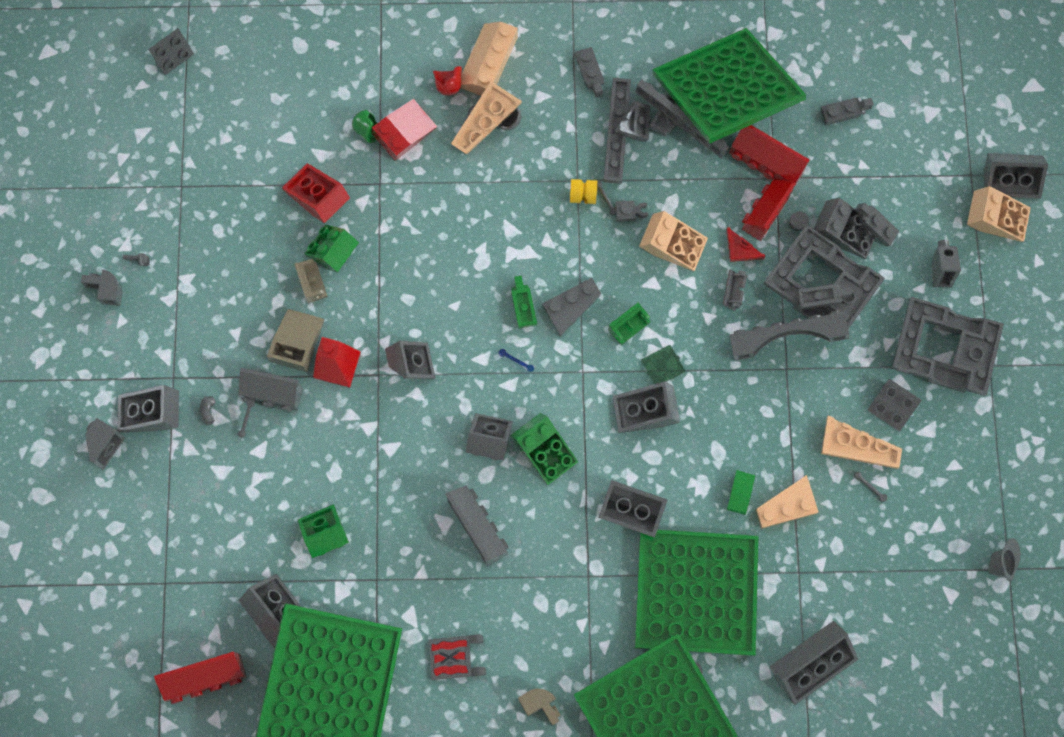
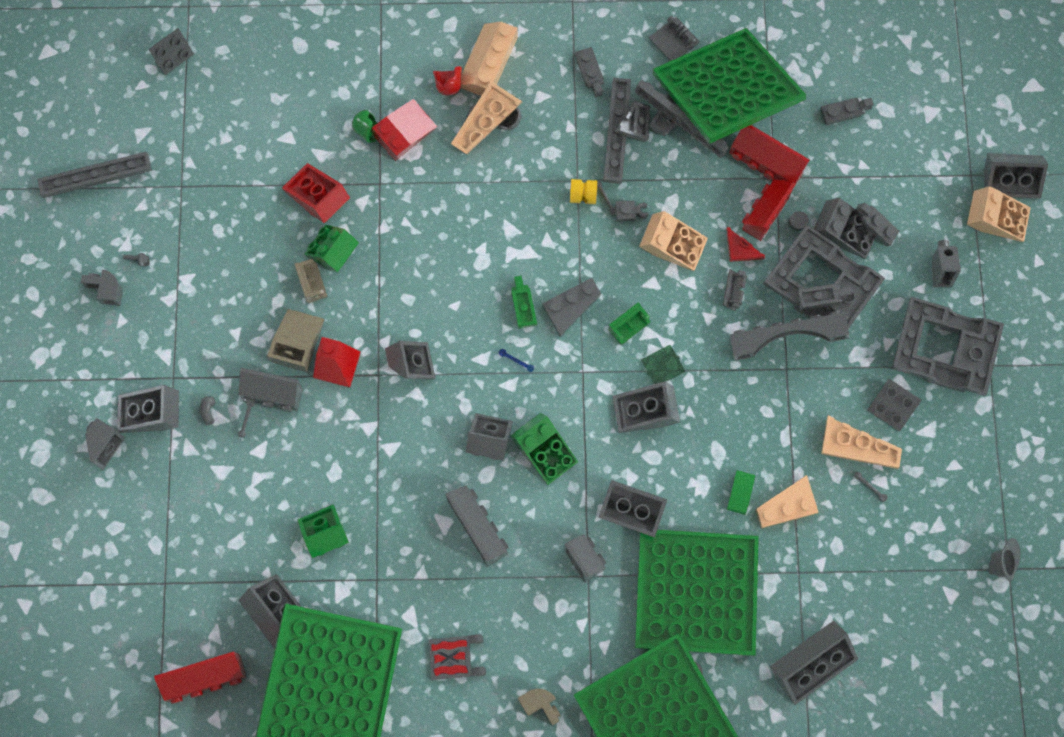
(94, 174): none -> dark grey plate
(584, 557): none -> dark grey slope
(674, 39): none -> dark grey hinge

